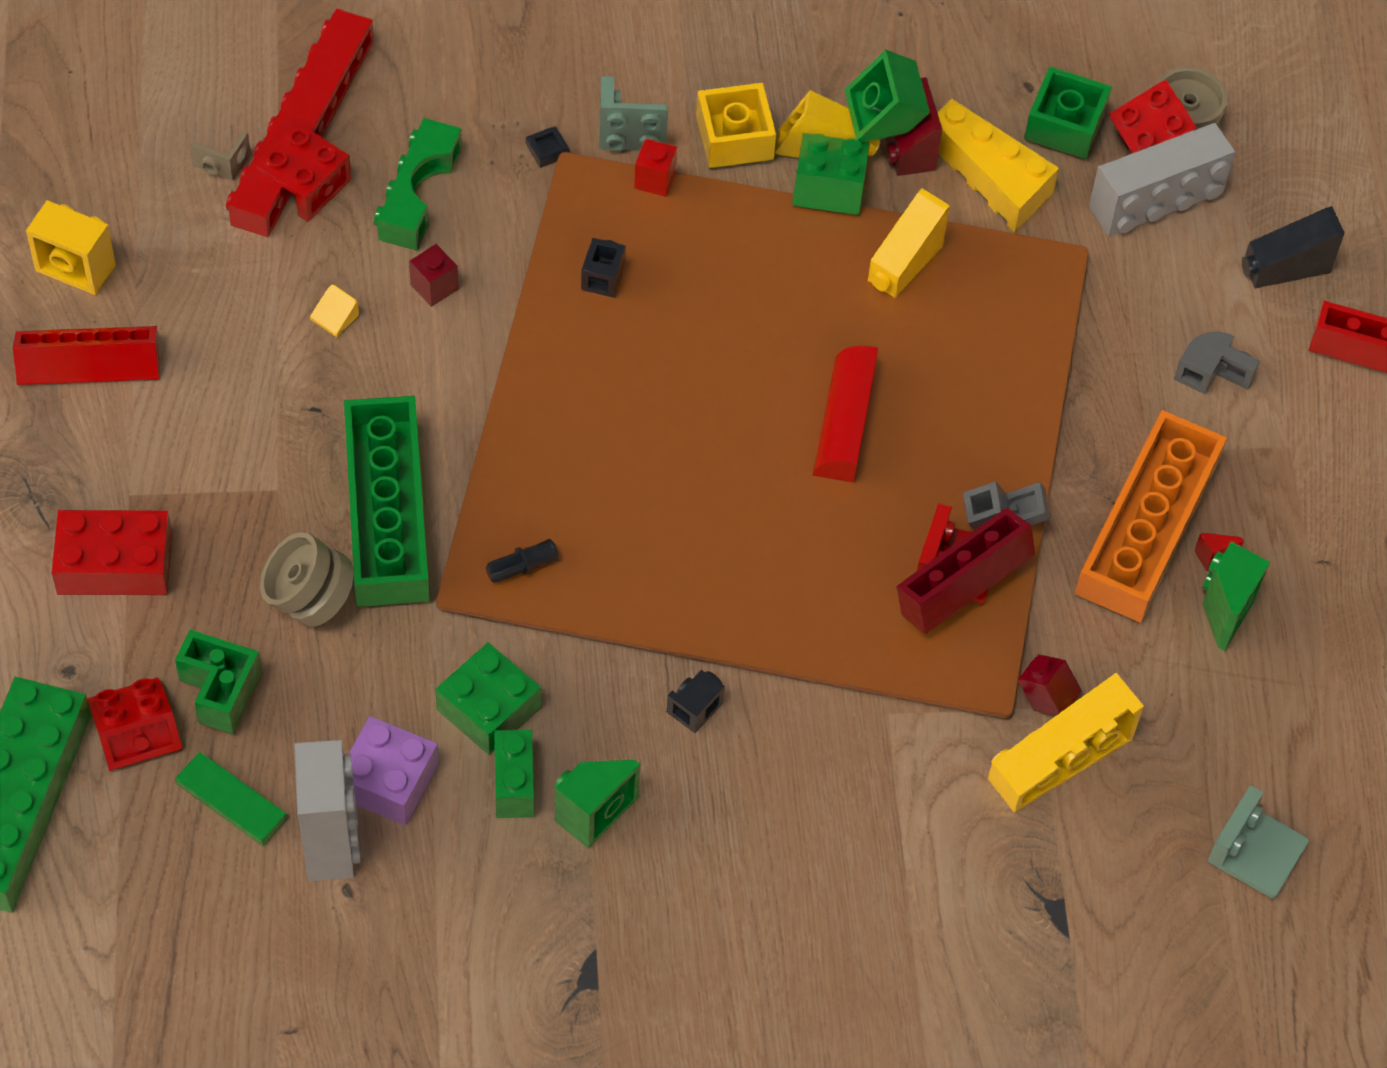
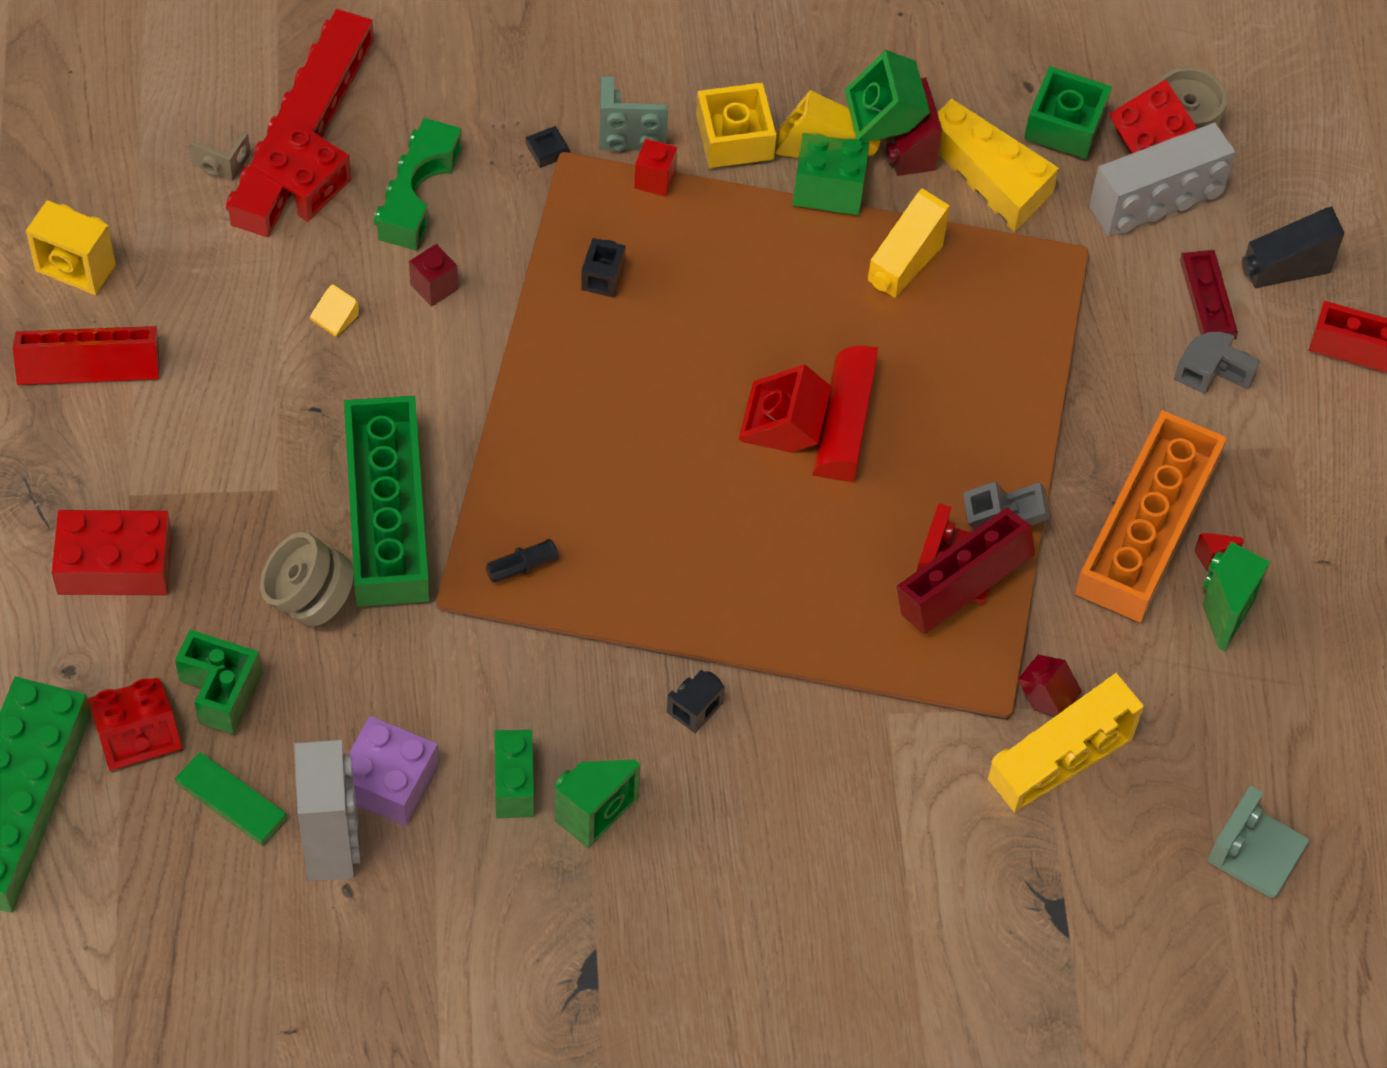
(487, 696): green brick -> none
(786, 410): none -> red slope
(1208, 292): none -> dark red tile

